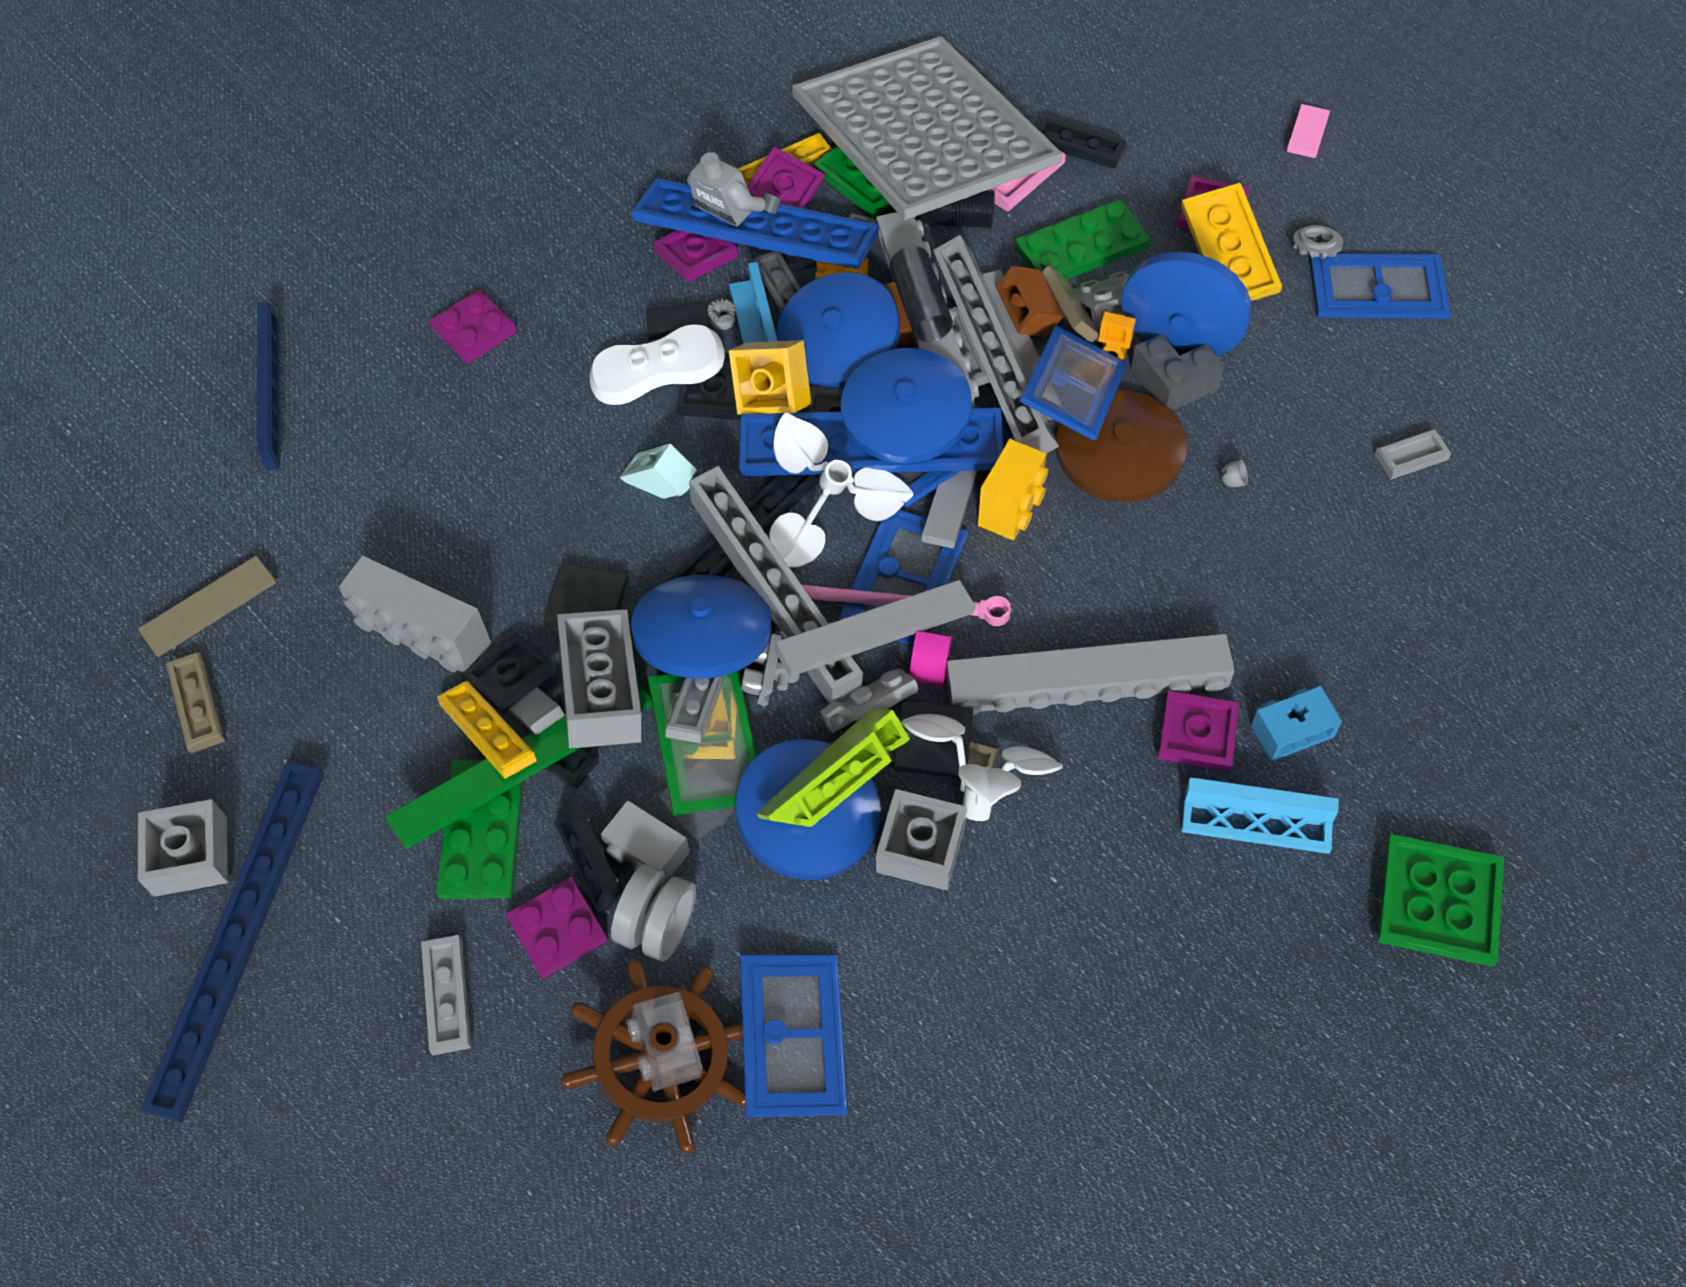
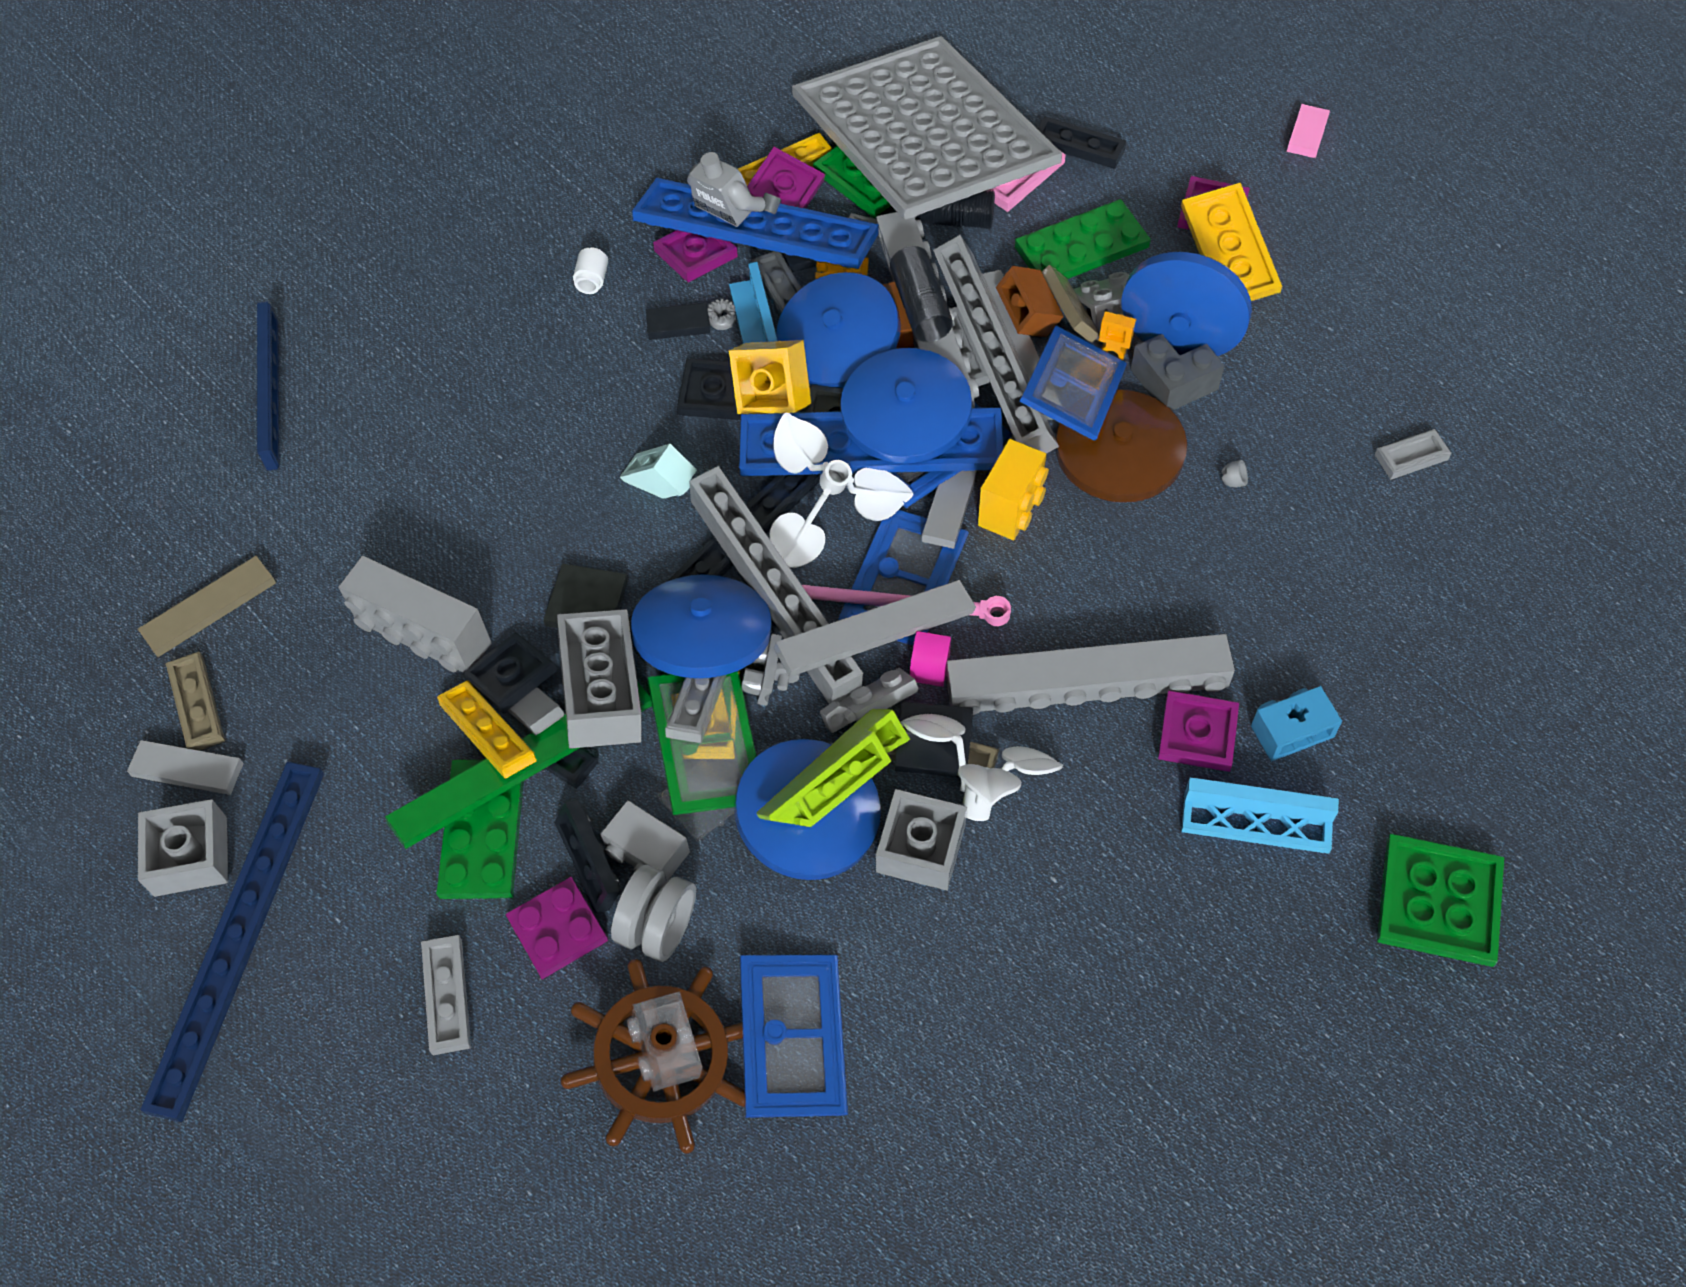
(185, 767): none -> light grey tile
(473, 326): magenta plate -> none
(590, 270): none -> white brick
(679, 358): white plate -> none
(1306, 241): light grey gear -> none
(1380, 286): blue door -> none

